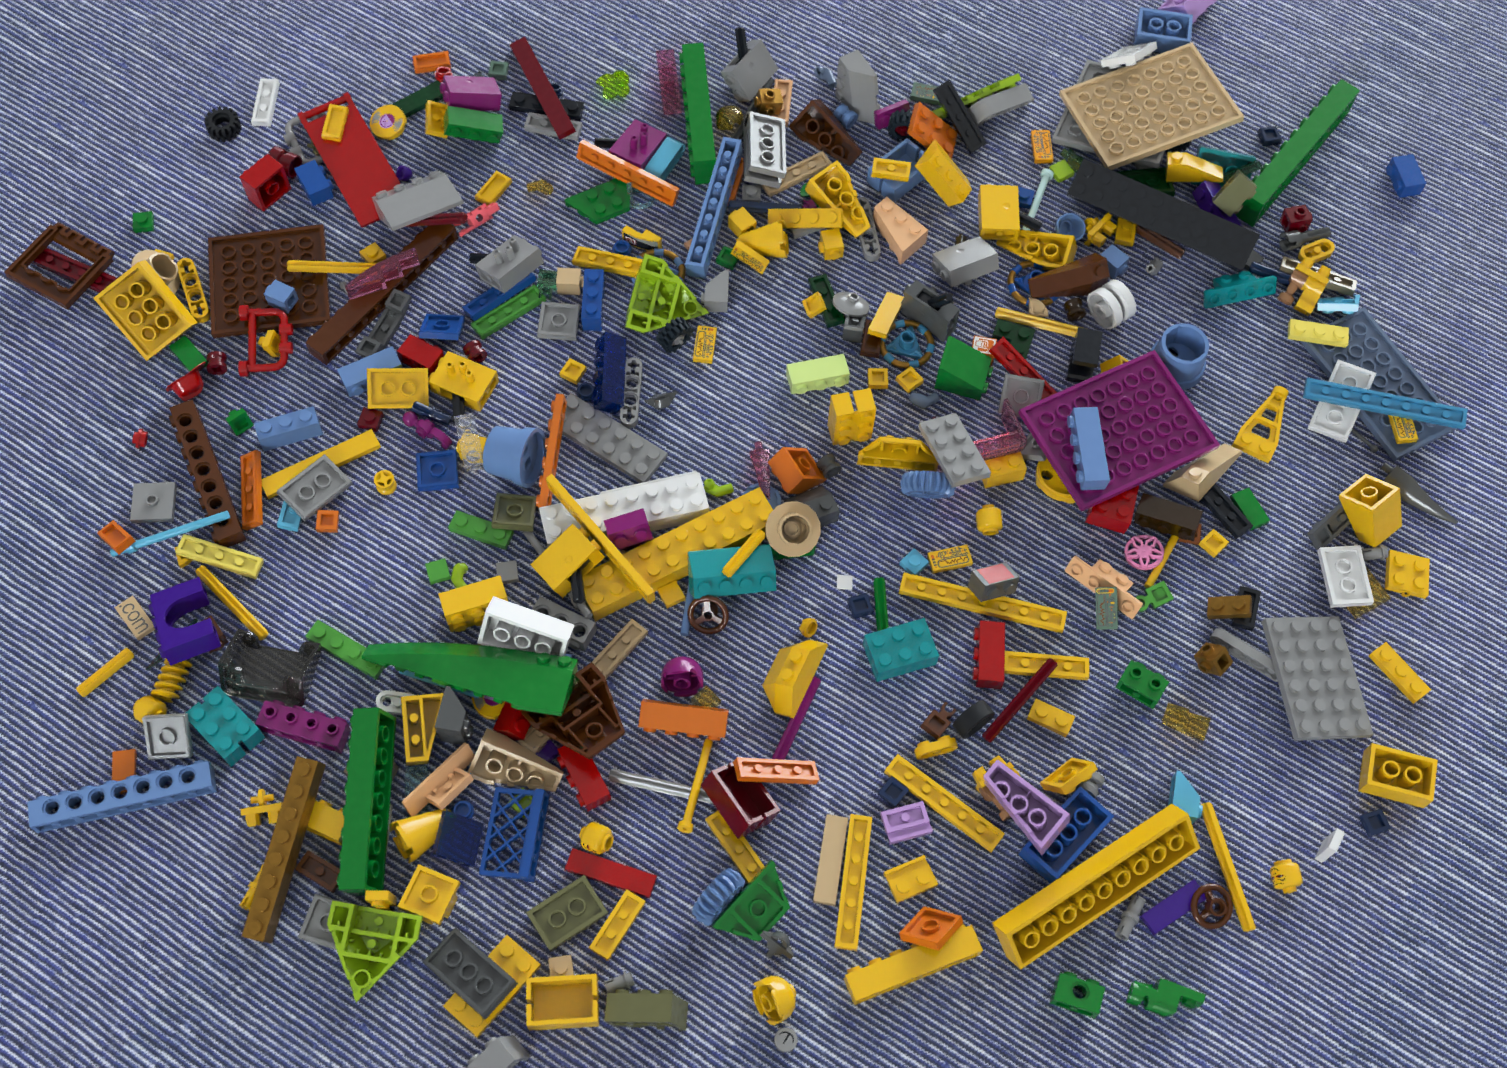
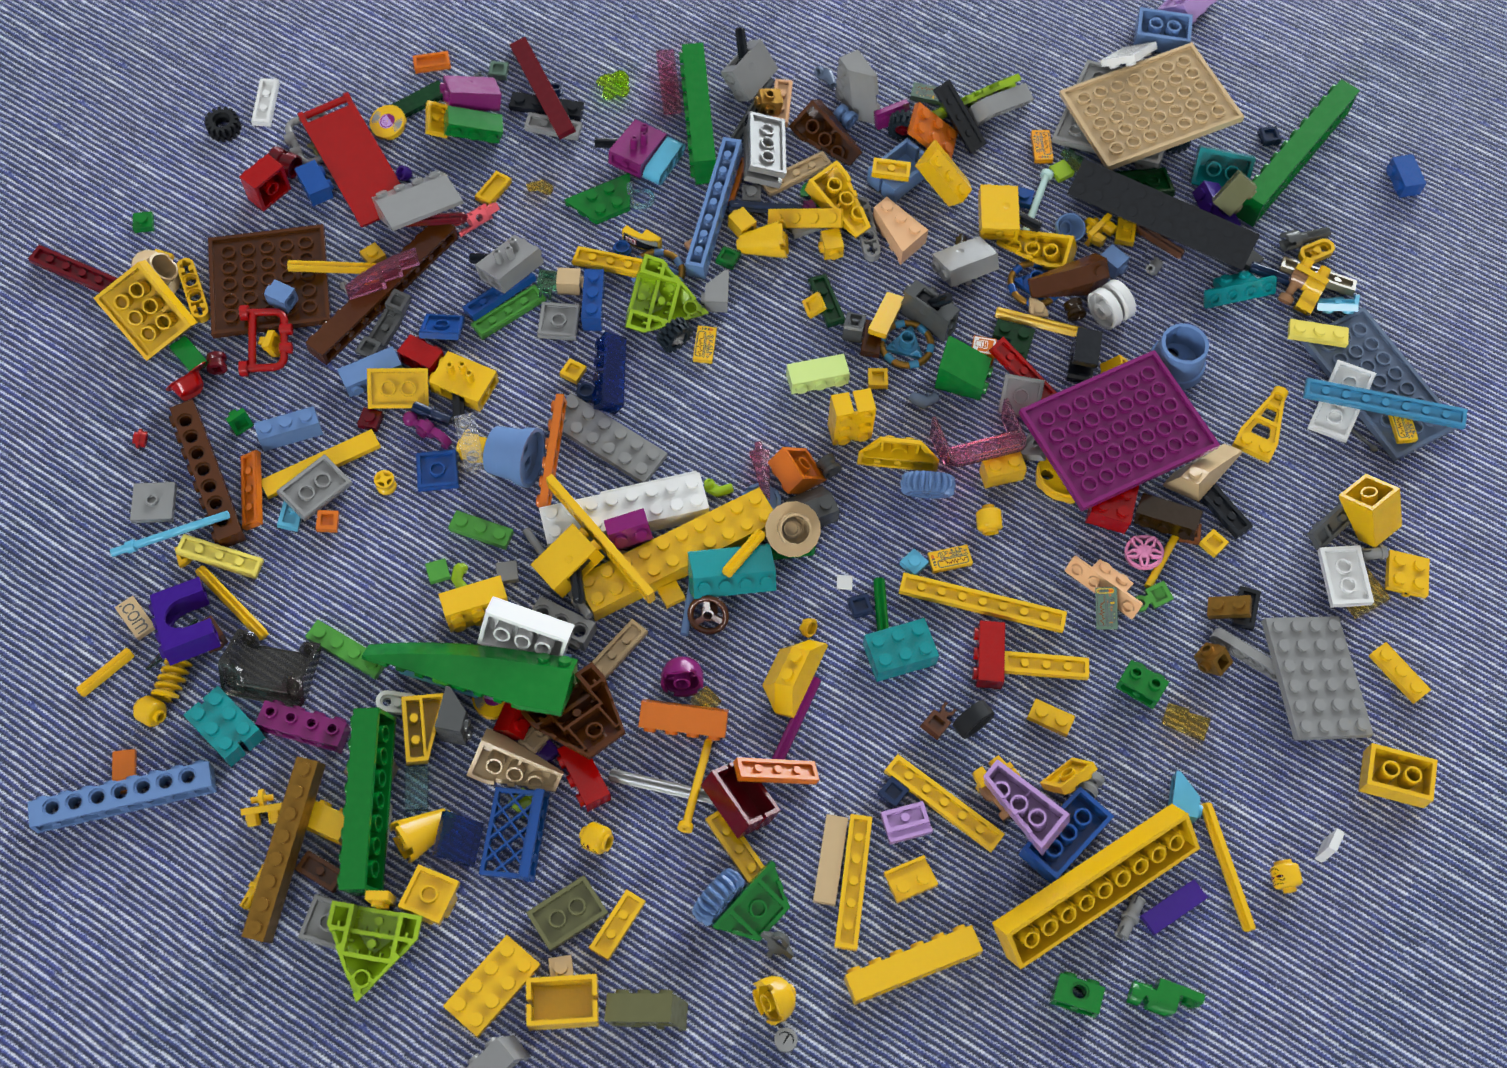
(48, 288): reddish brown hinge -> none
(116, 537): orange tile -> none
(167, 736): light grey tile -> none
(335, 123): yellow tile -> none
(440, 72): red plate -> none
(443, 783): light nougat bracket -> none
(464, 809): blue plate -> none
(470, 973): dark grey tile -> none
(474, 351): dark red wheel -> none
(514, 512): olive tile -> none
(610, 873): red tile -> none
(620, 982): light grey pin -> none
(627, 173): orange plate -> none
(632, 393): light grey beam -> none
(662, 400): dark grey piece -> none
(728, 116): clear yellow hair -> none
(750, 257): yellow tile -> none
(850, 304): light grey dish -> none
(909, 379): yellow plate -> none
(931, 928): orange plate -> none
(942, 746): yellow plate -> none
(954, 450): light grey plate -> none
(993, 581): dark grey brick -> none
(1019, 700): dark red axle -> none
(1088, 448): medium blue brick -> none
(1190, 168): yellow slope -> none
(1221, 907): reddish brown piece -> none
(1245, 169): clear green tile -> none
(1250, 507): green tile -> none
(1296, 218): dark red brick -> none
(1375, 823): dark blue plate -> none
(1413, 493): dark grey piece -> none

